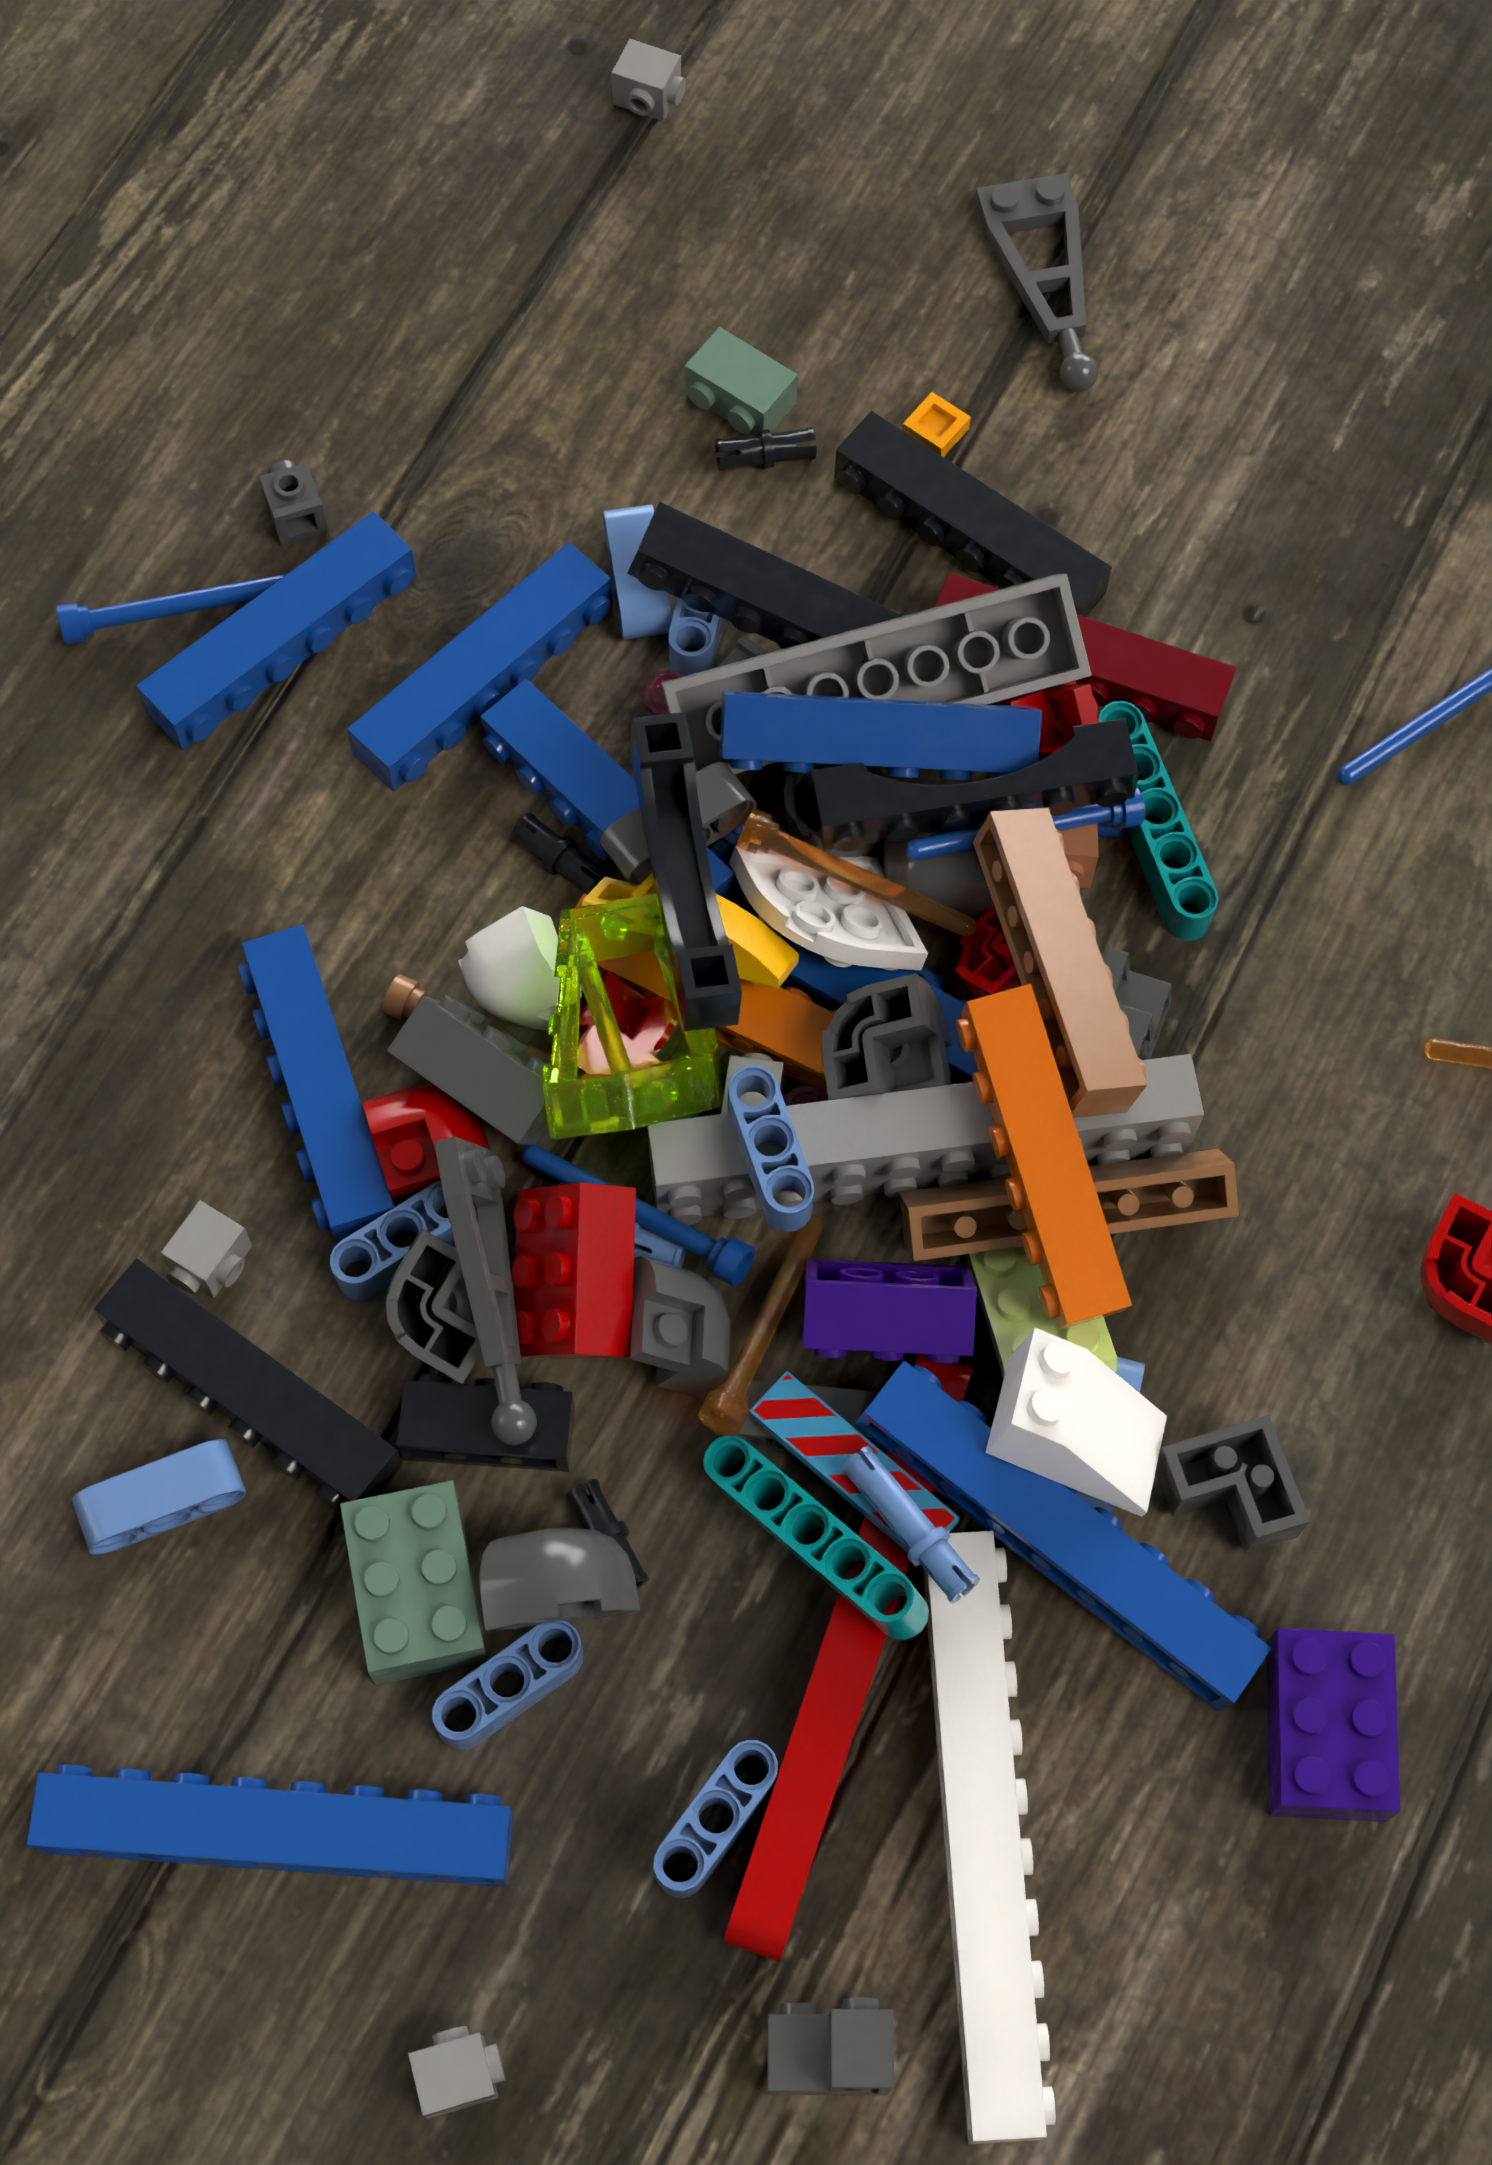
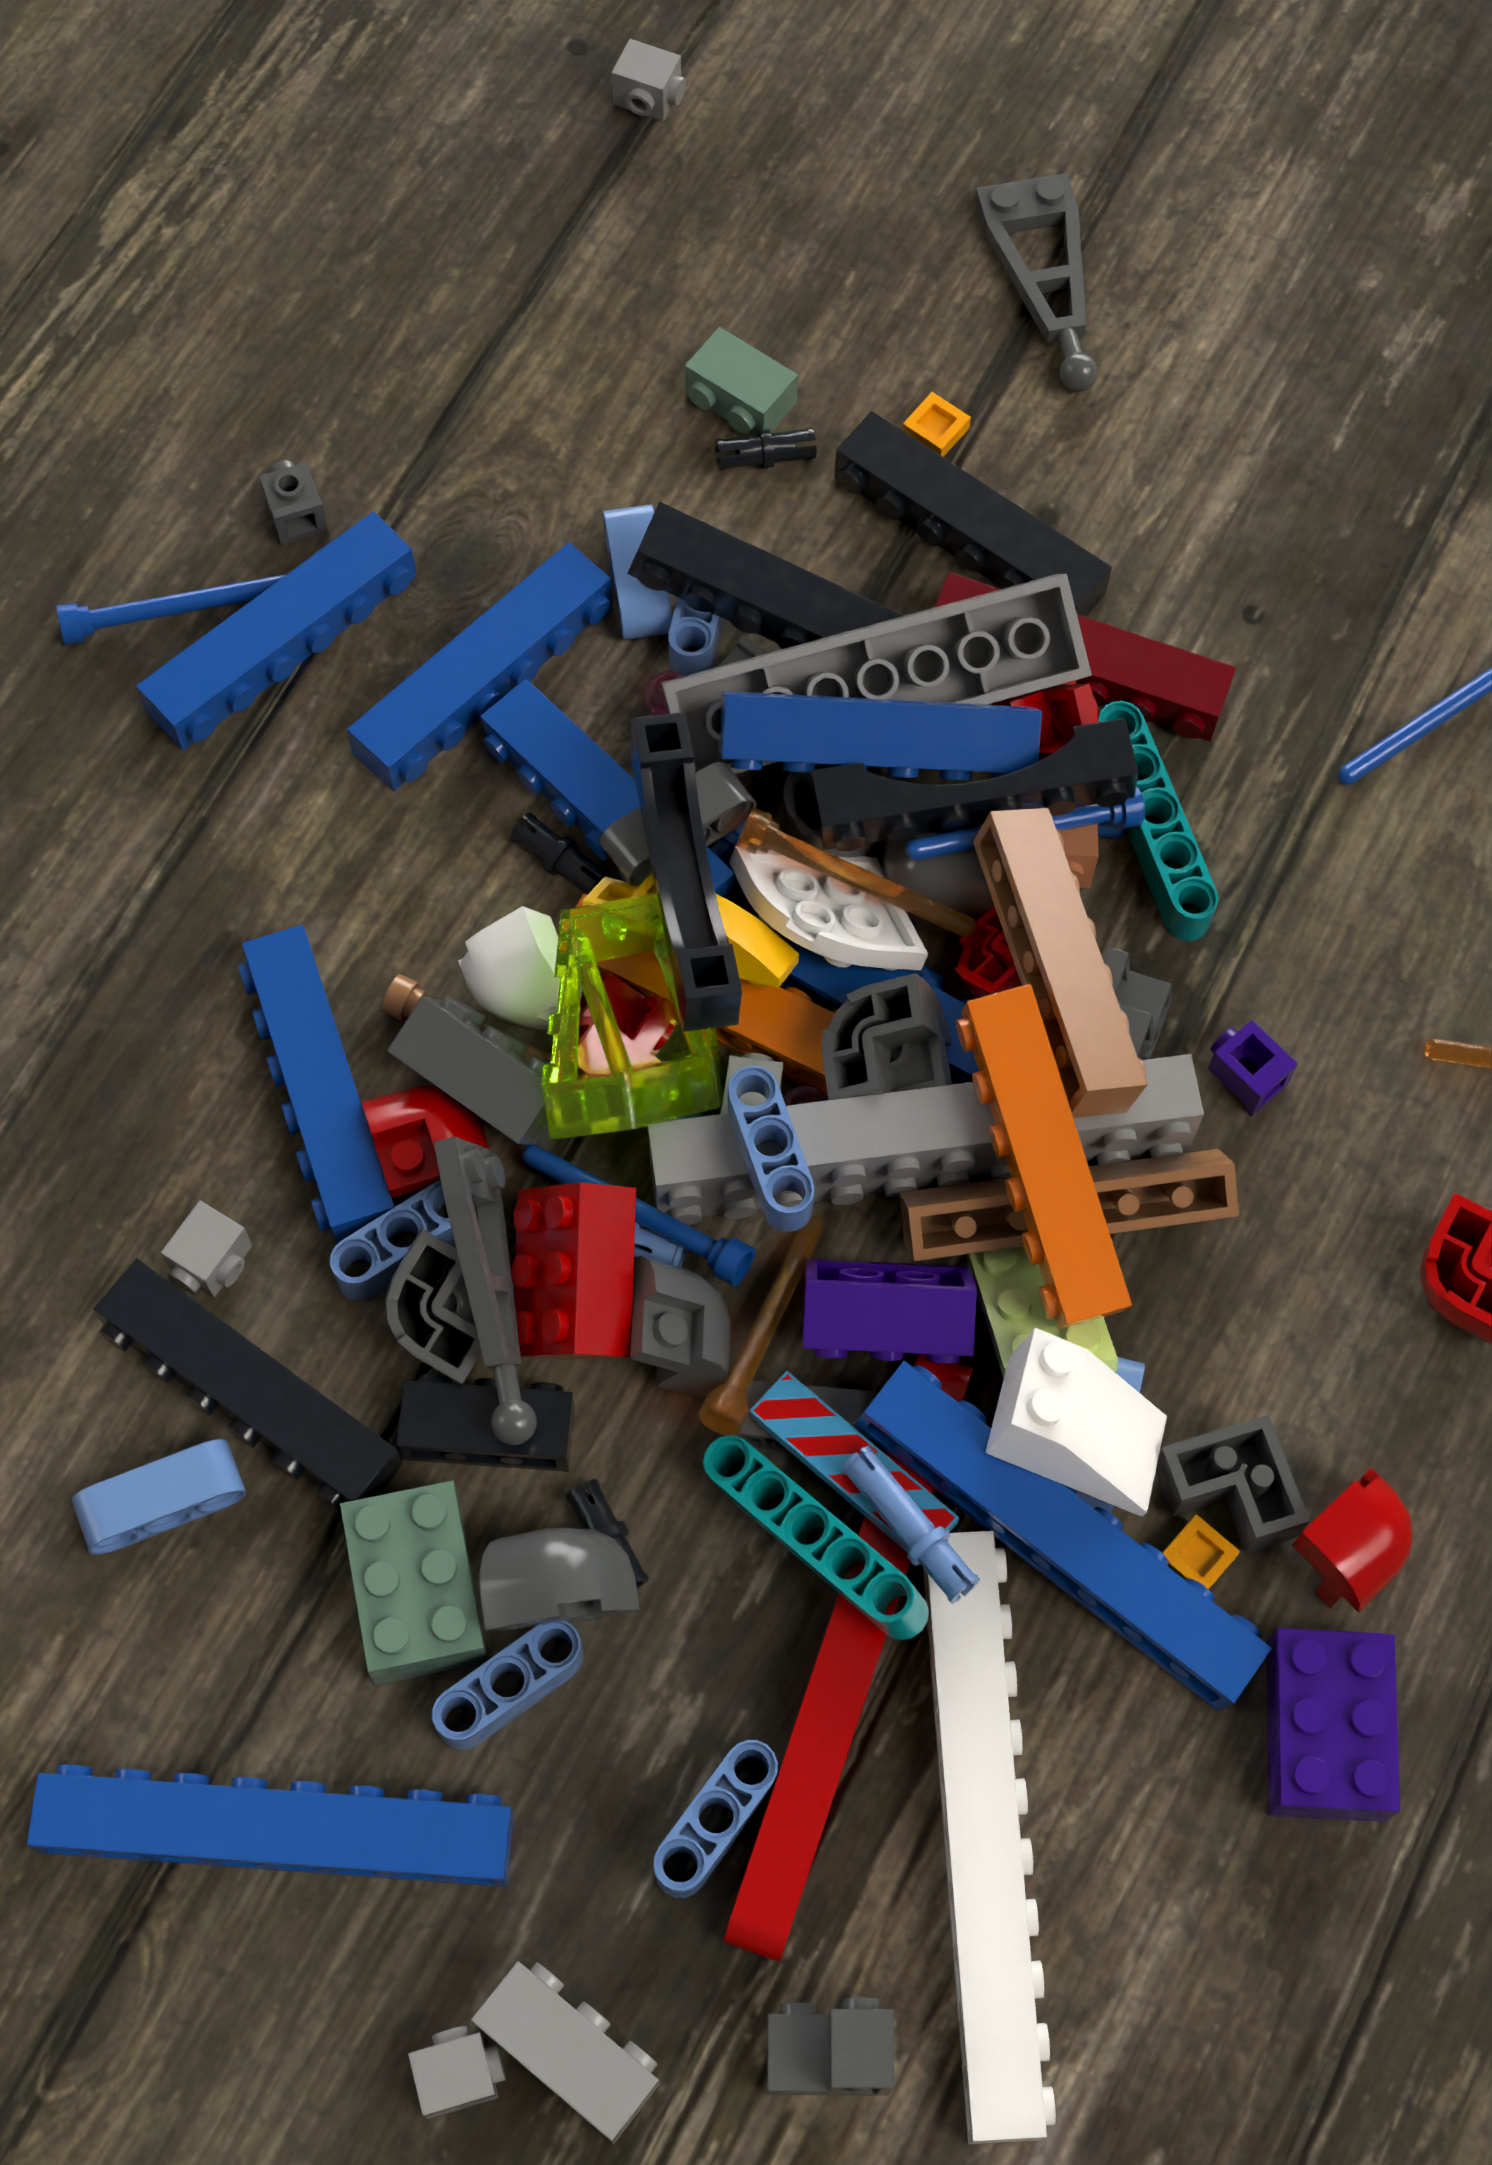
(568, 2049): none -> light grey brick
(1200, 1553): none -> light orange plate
(1256, 1049): none -> dark purple brick
(1358, 1542): none -> red brick

